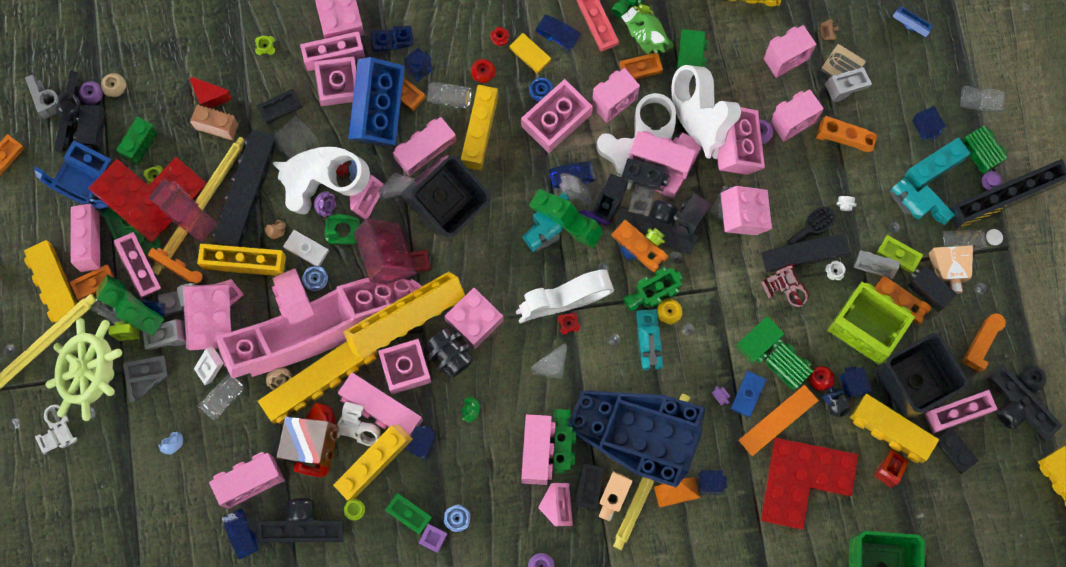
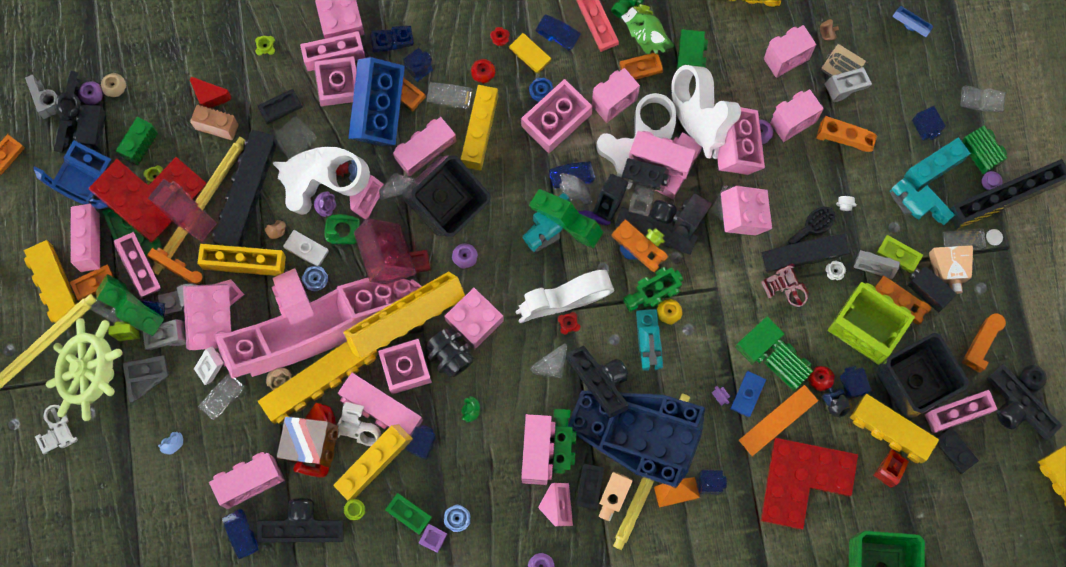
(469, 260): none -> medium lavender plate
(601, 379): none -> black plate

